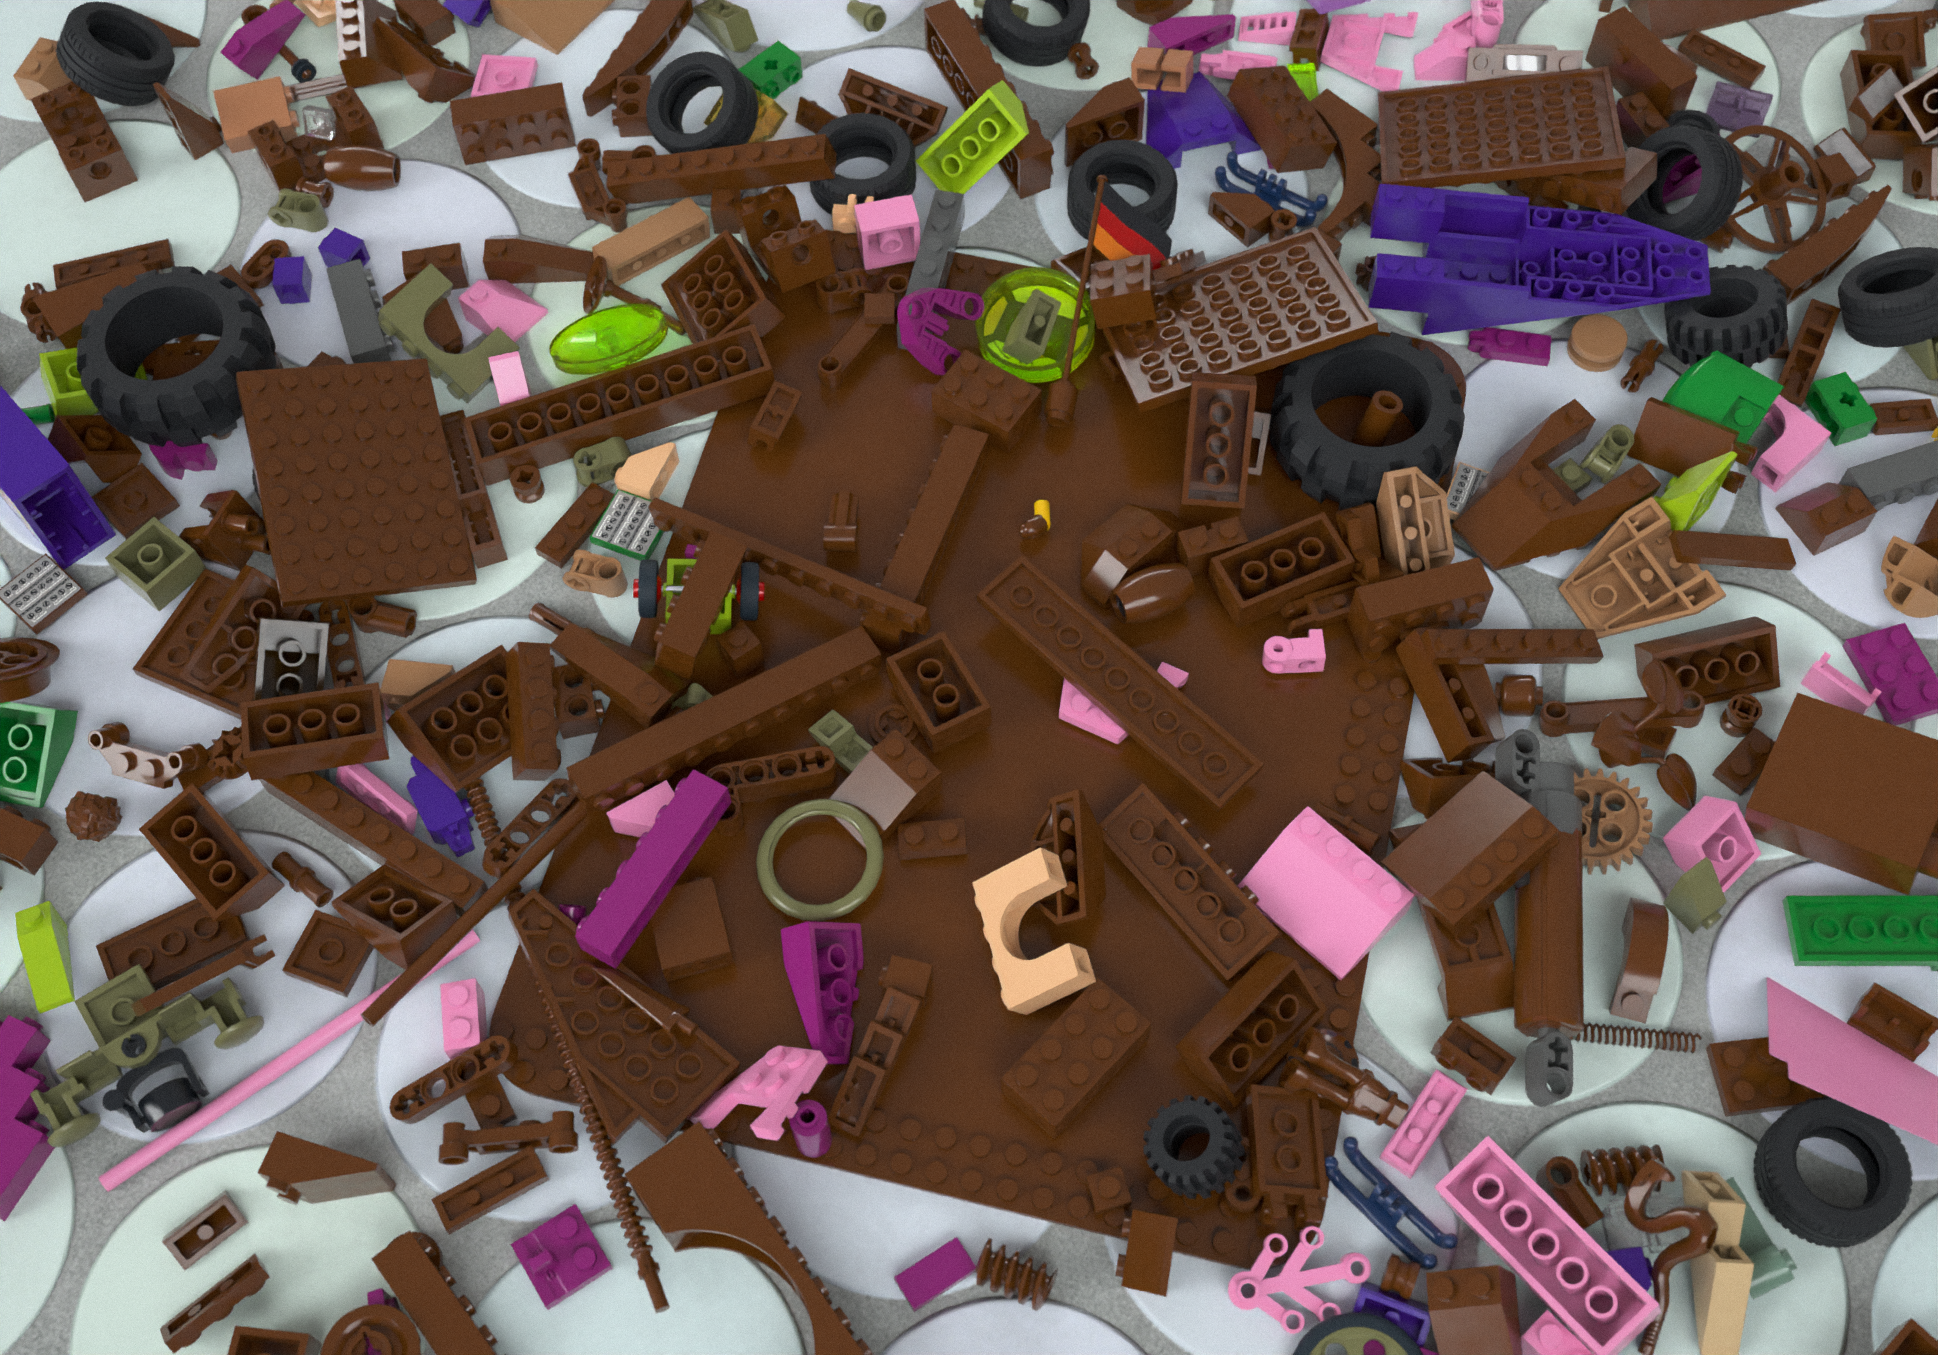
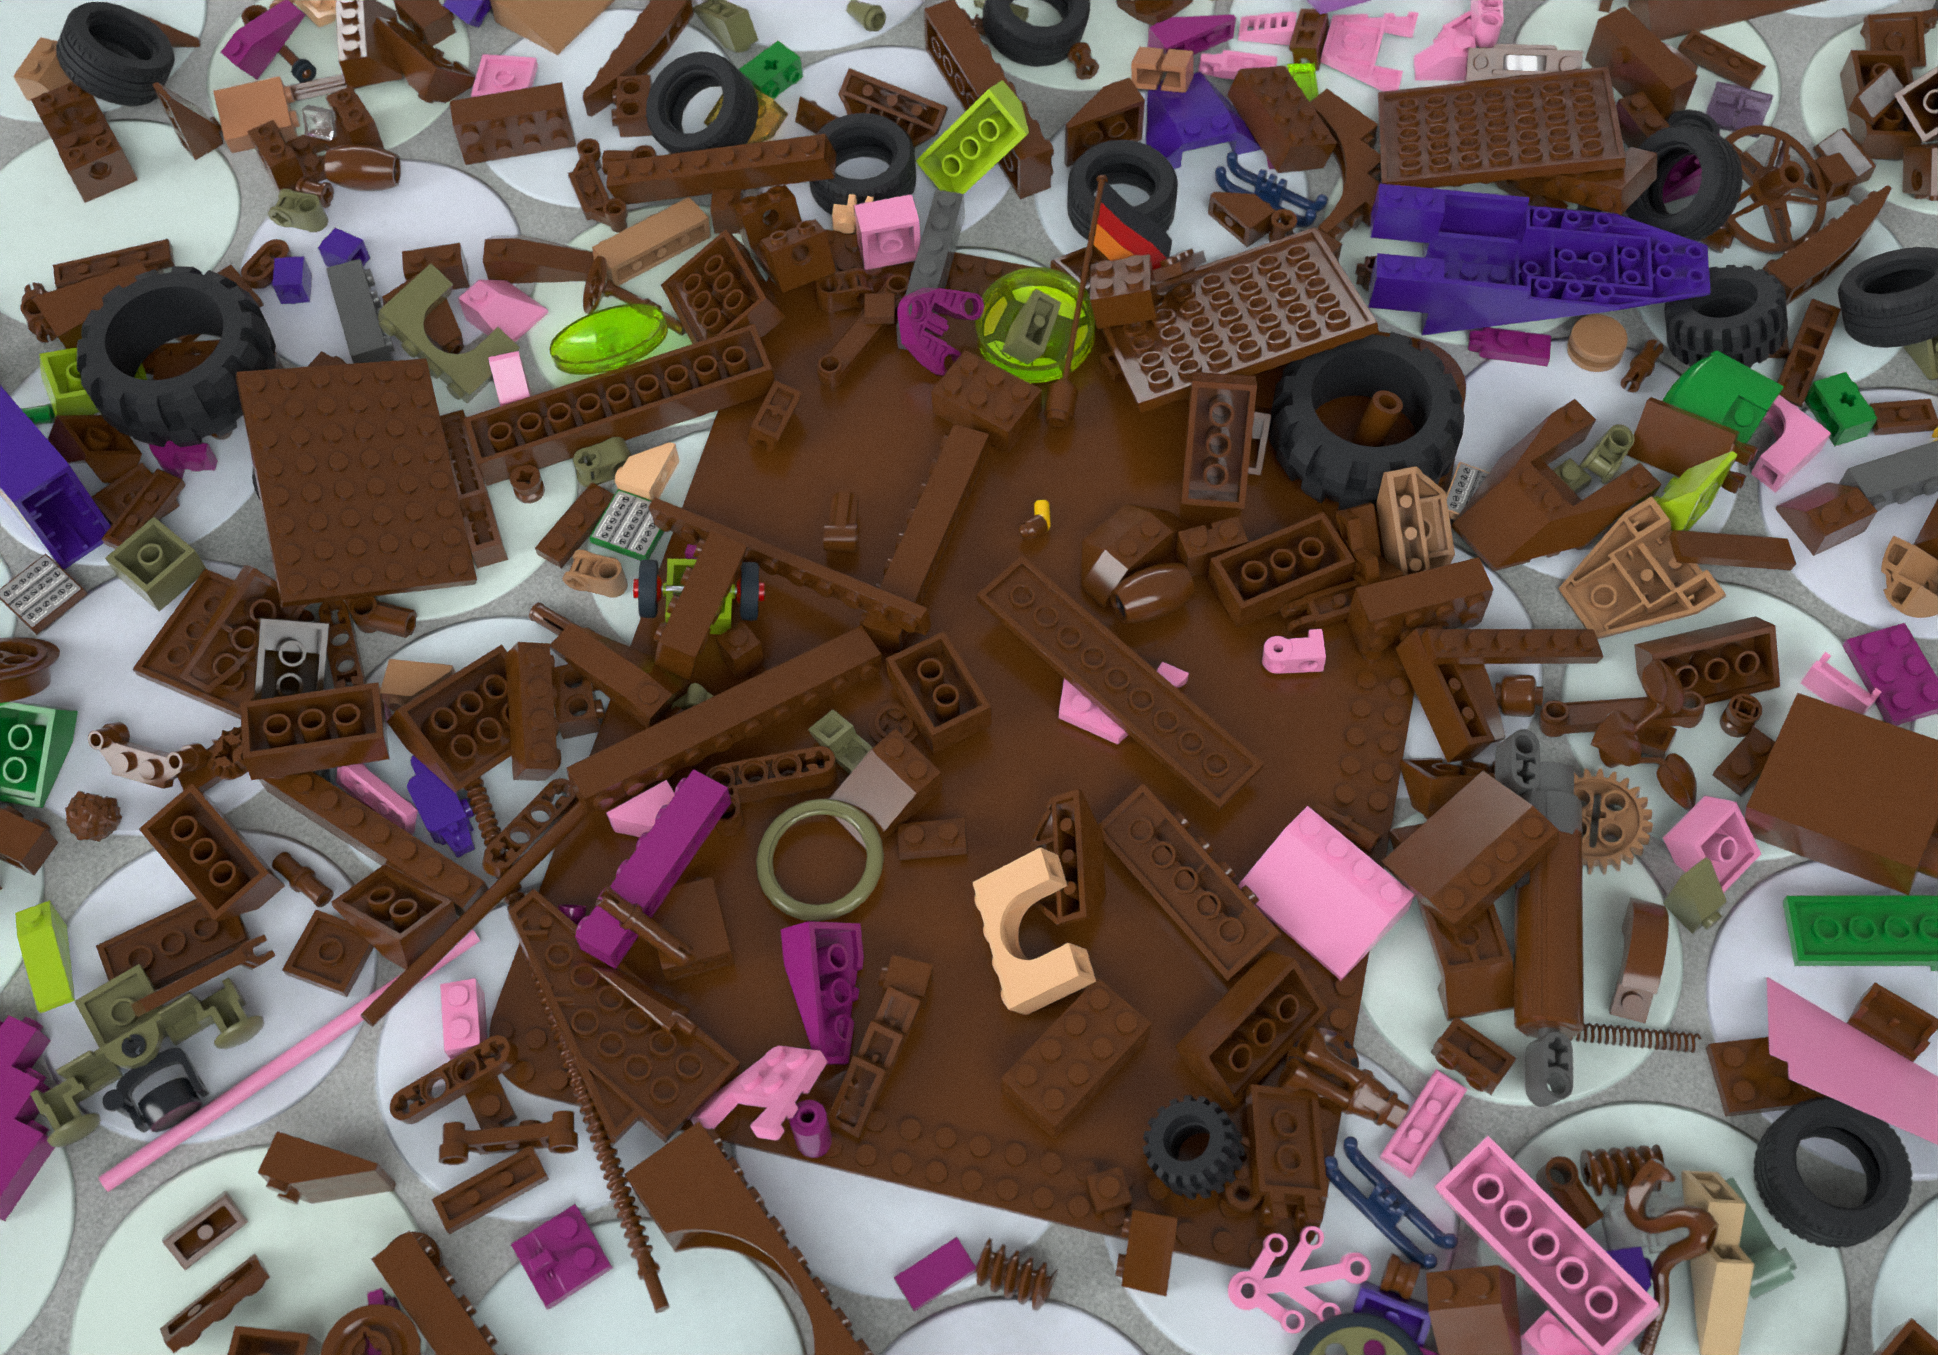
(149, 502): none -> reddish brown tile
(232, 533): reddish brown piece -> none
(631, 917): none -> reddish brown pin

